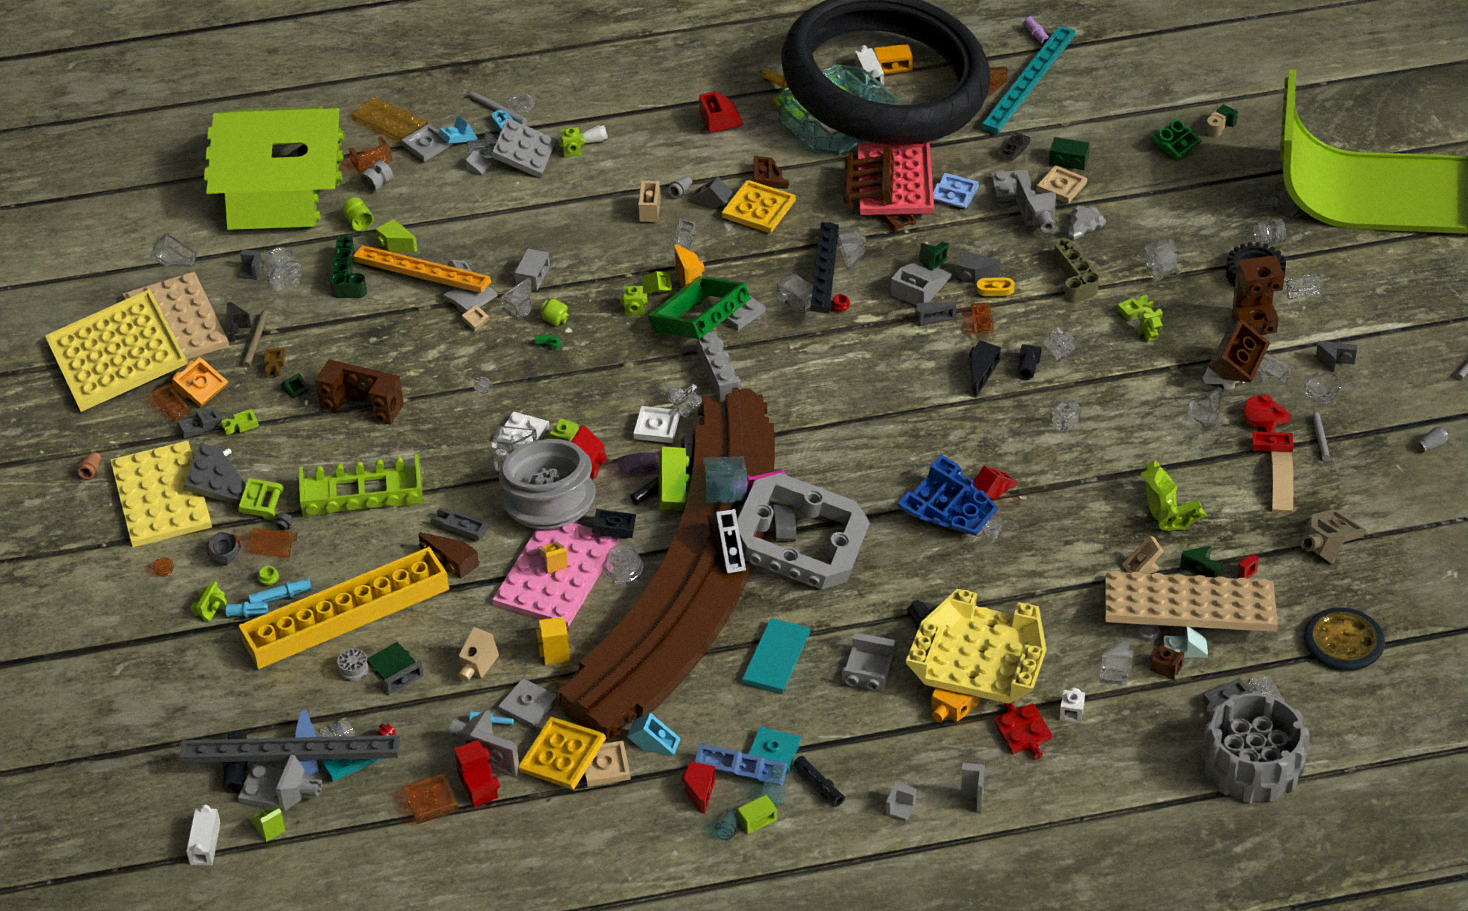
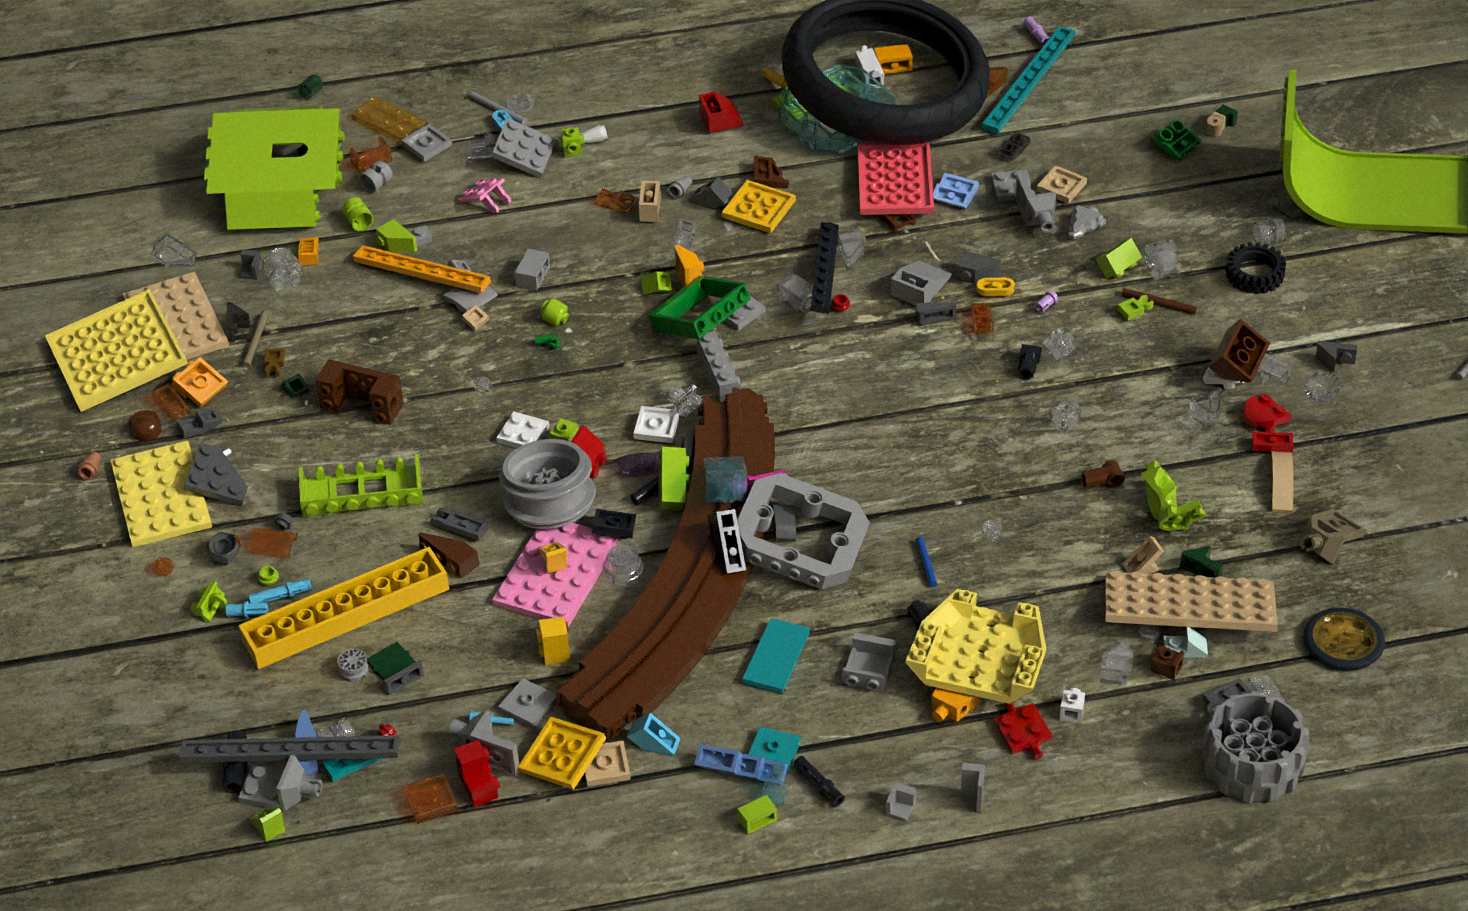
(145, 425): none -> reddish brown cap
(203, 836): white brick -> none
(243, 421): lime plate -> none
(254, 496): lime plate -> none
(308, 251): none -> light orange slope
(310, 86): none -> clear green brick
(342, 280): dark green beam -> none
(422, 235): none -> light grey plate
(459, 133): medium azure slope -> none
(477, 163): light grey slope -> none
(477, 654): tan torso -> none
(480, 191): none -> bright pink plate
(507, 440): clear slope -> none
(518, 300): clear slope -> none
(613, 201): none -> clear orange slope
(633, 300): lime brick -> none
(699, 783): red slope -> none
(727, 824): clear light blue cone -> none
(885, 180): reddish brown fence -> none
(926, 562): none -> blue bar
(933, 256): dark green slope -> none
(949, 499): blue wedge -> none
(983, 362): black slope -> none
(993, 482): red slope -> none
(1050, 298): none -> lavender pin
(1069, 153): dark green brick -> none
(1082, 278): olive beam -> none
(1109, 474): none -> reddish brown piece
(1119, 258): none -> lime brick
(1149, 323): lime hips -> none
(1160, 301): none -> copper bar
(1248, 566): red plate -> none
(1254, 293): reddish brown plate -> none
(1303, 286): clear hips -> none
(1320, 436): light grey bar -> none
(1435, 438): light grey cone -> none

